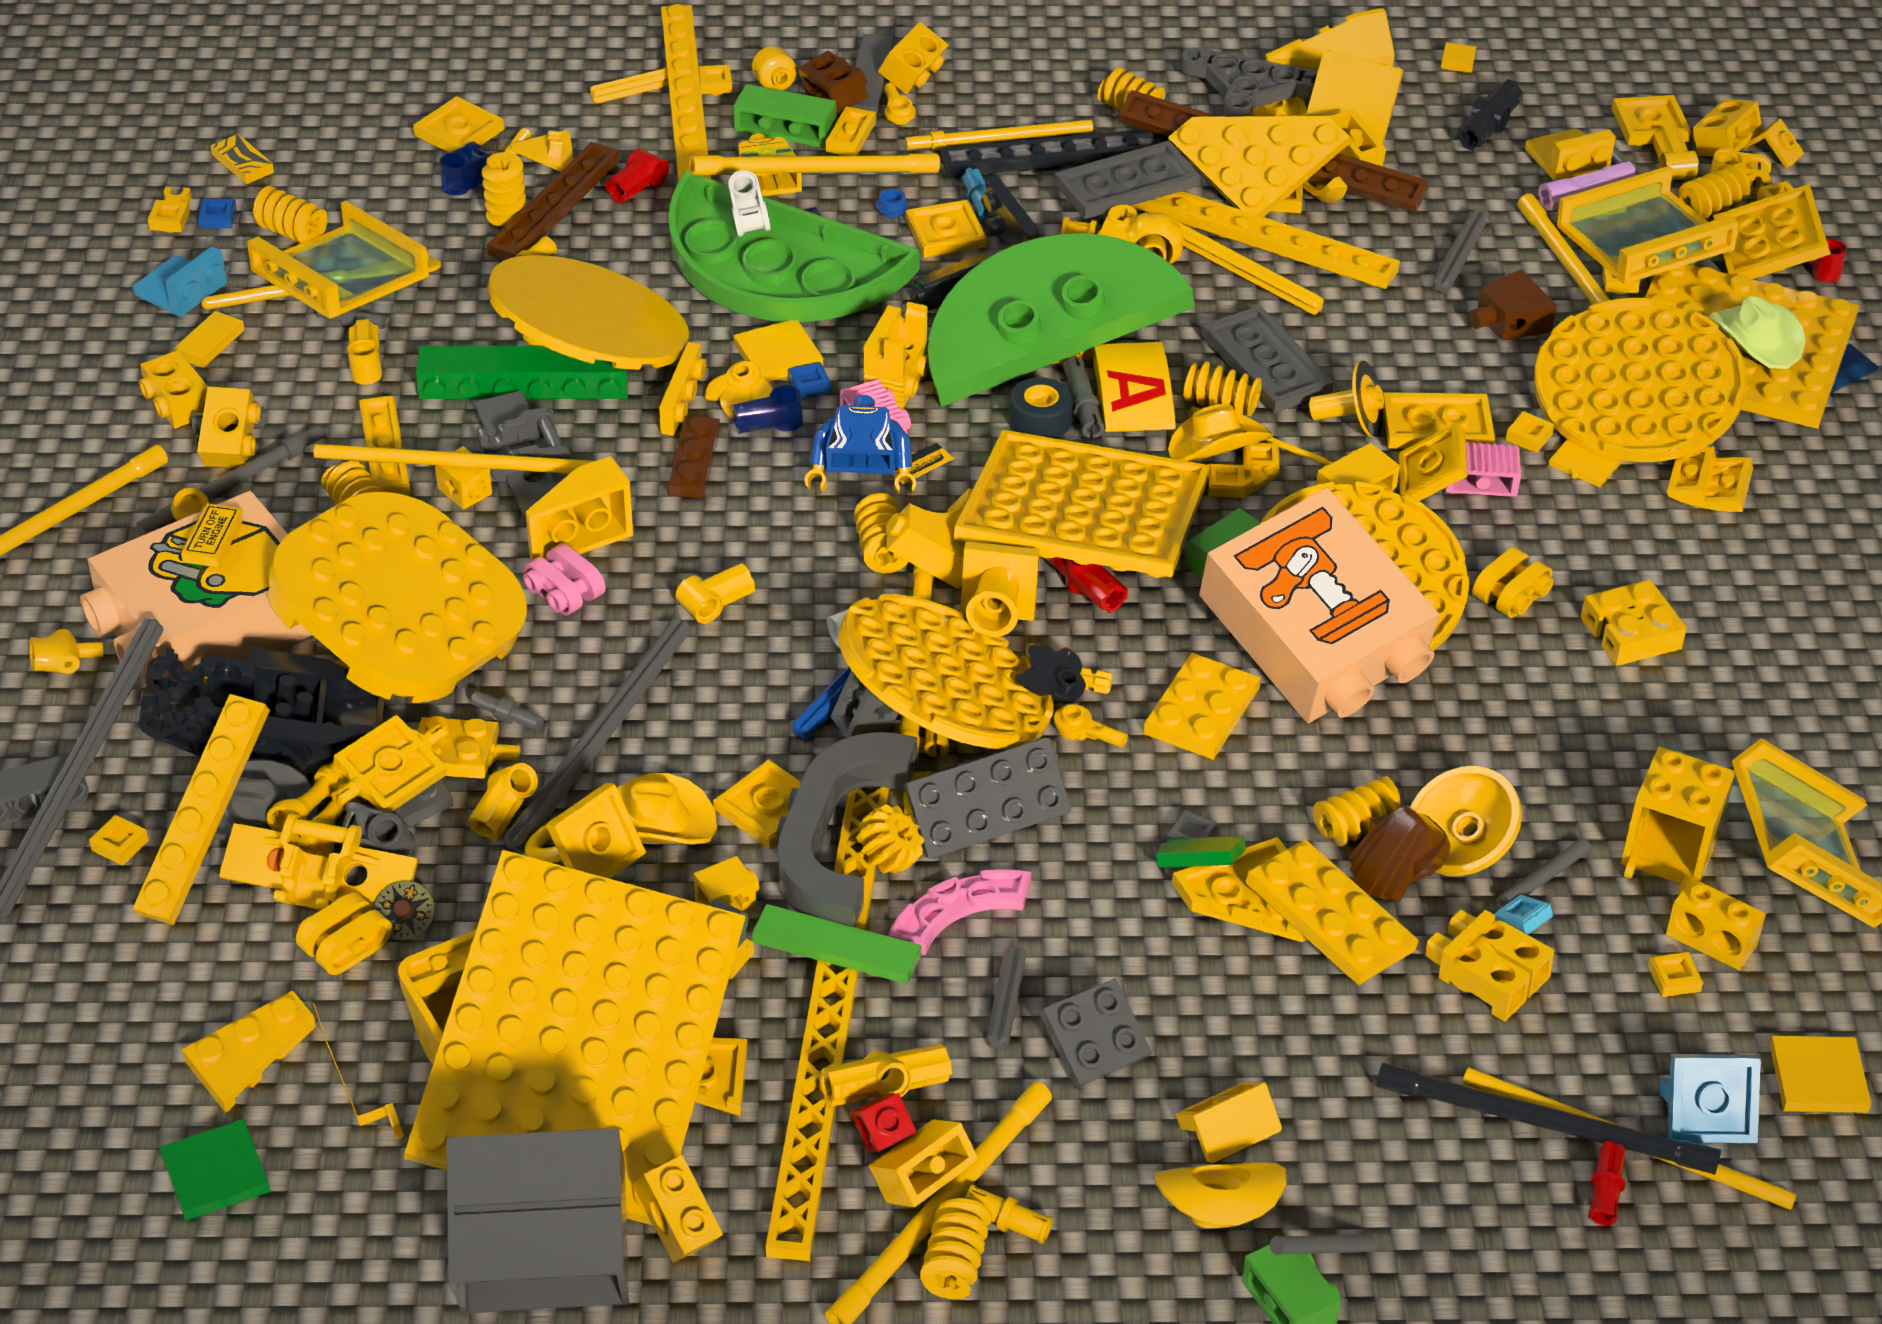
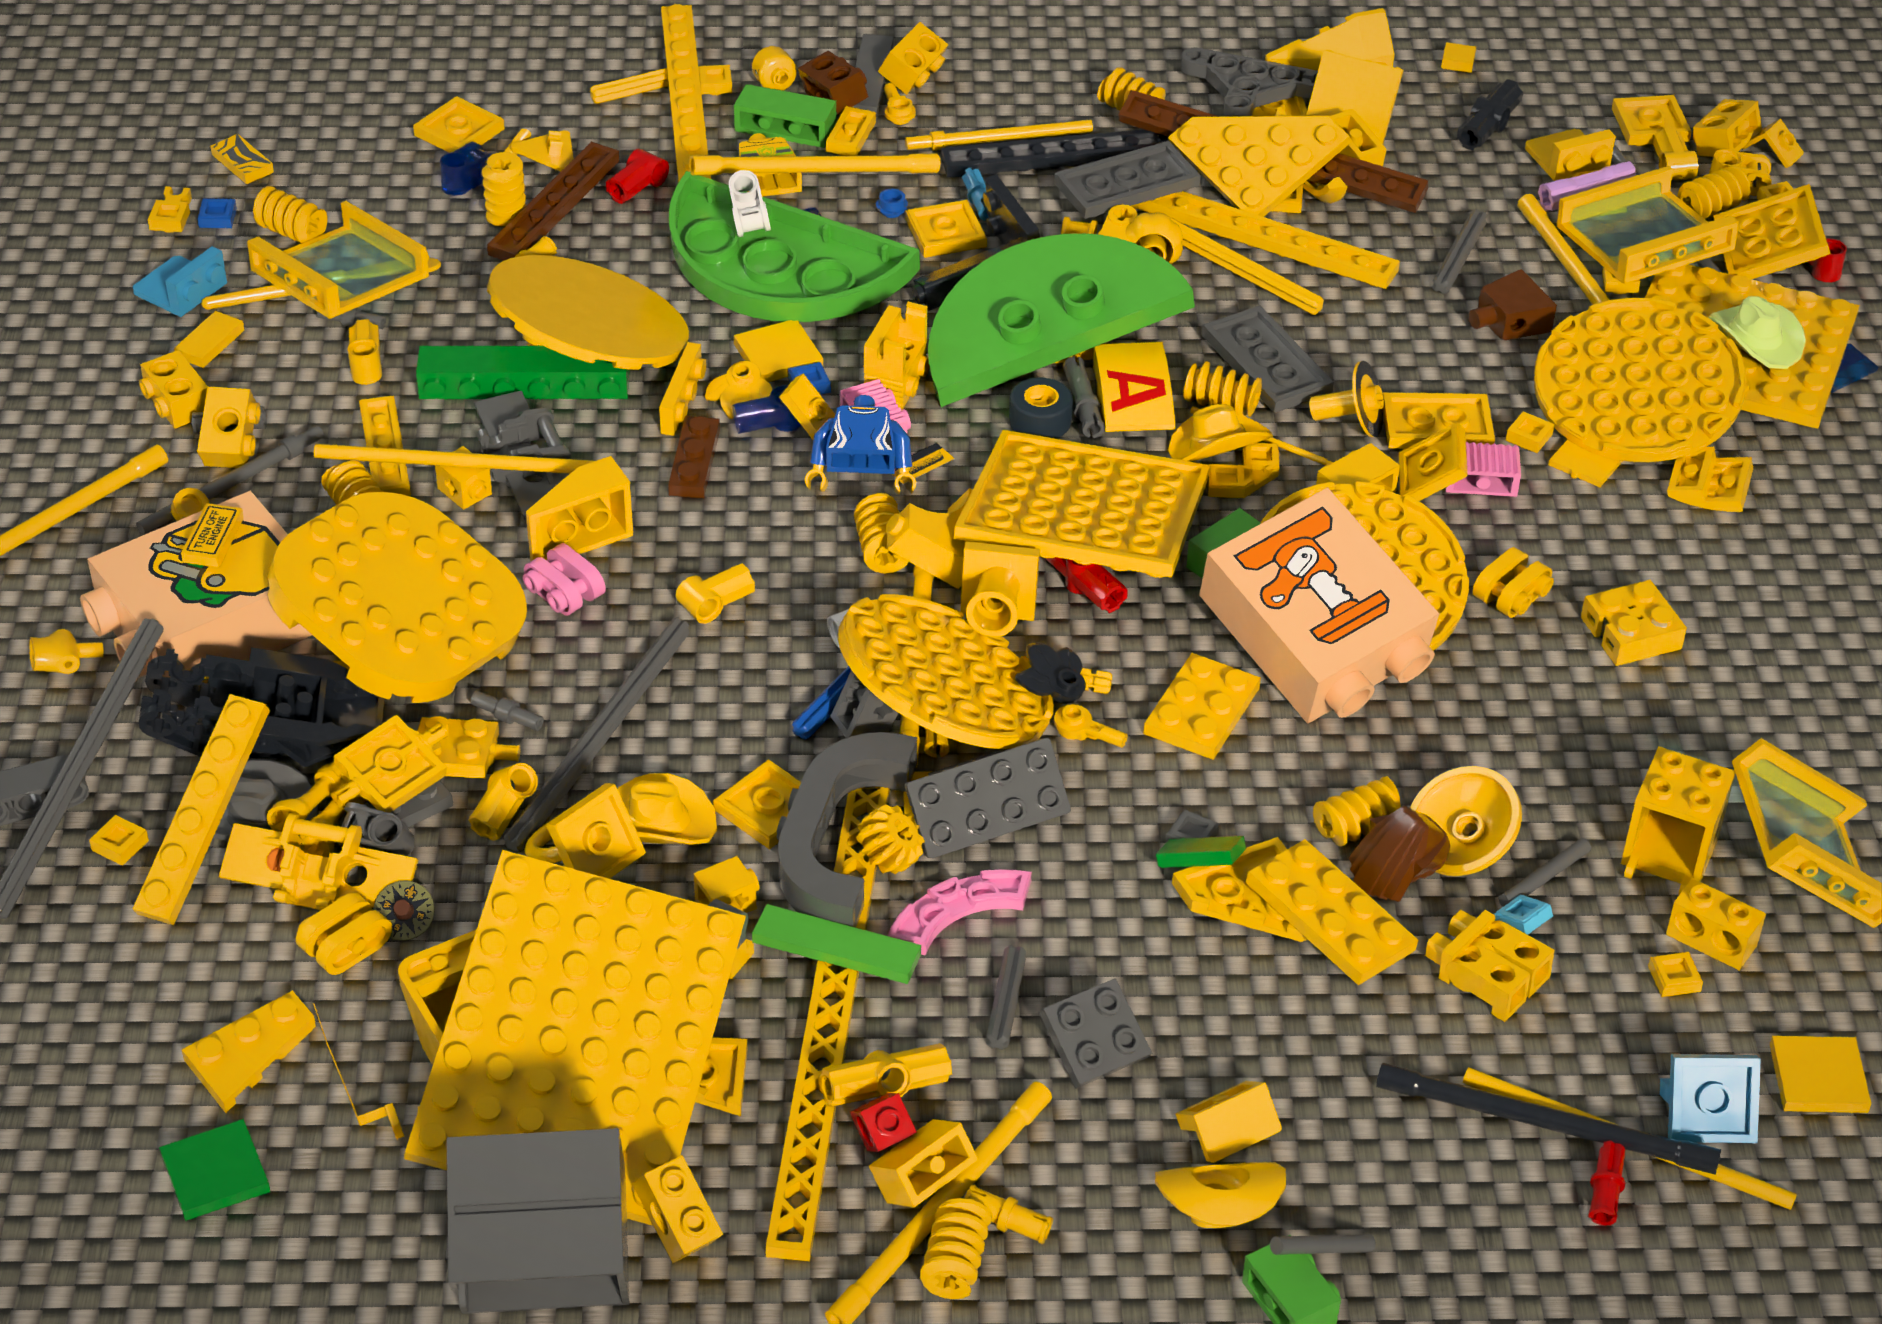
(806, 404): none -> yellow plate

